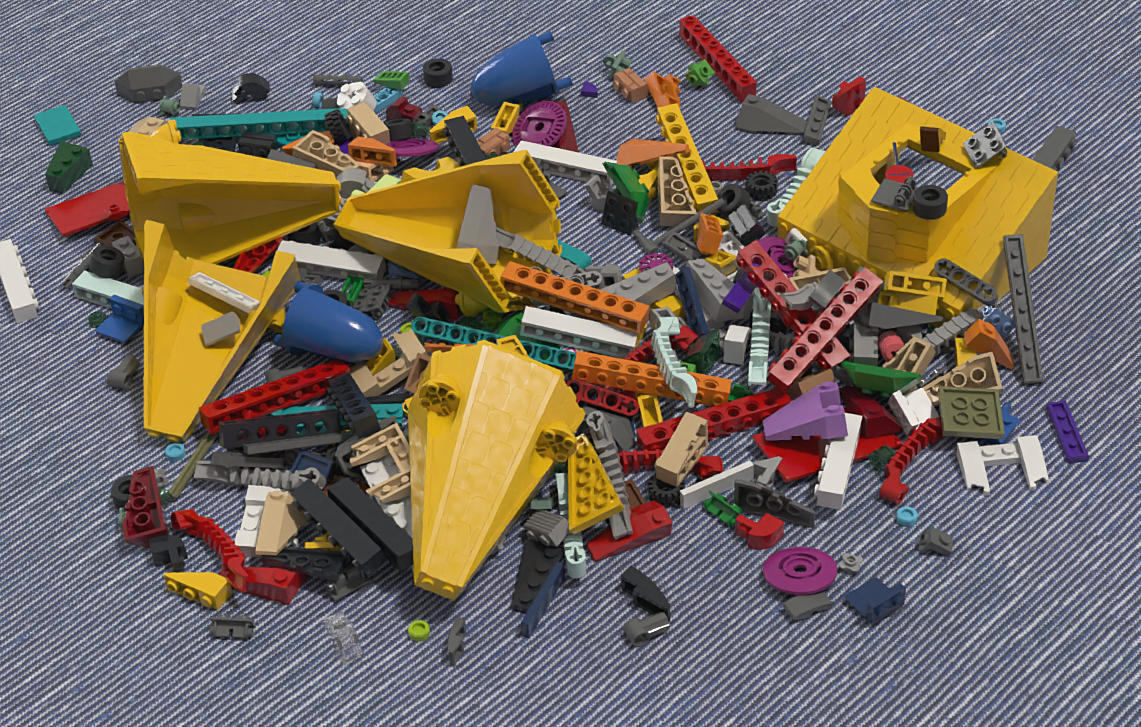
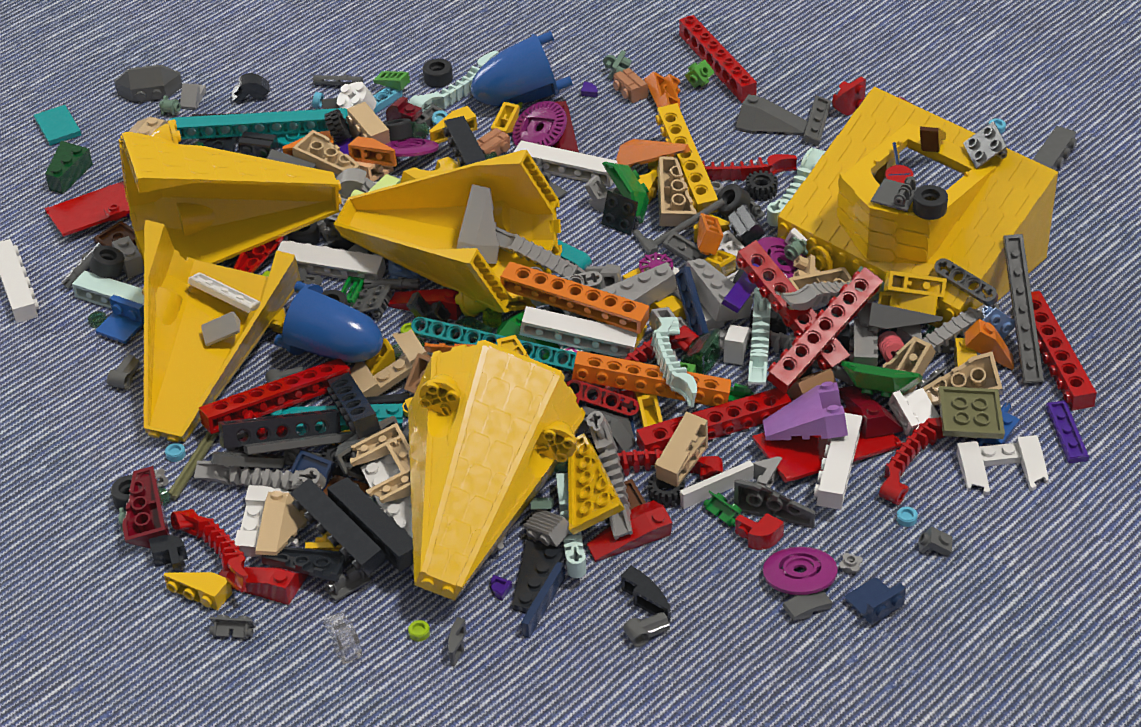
(453, 93): none -> light aqua piece
(500, 586): none -> dark purple tile
(826, 289): dark grey slope -> none
(881, 457): clear green brick -> none
(1061, 358): none -> red brick

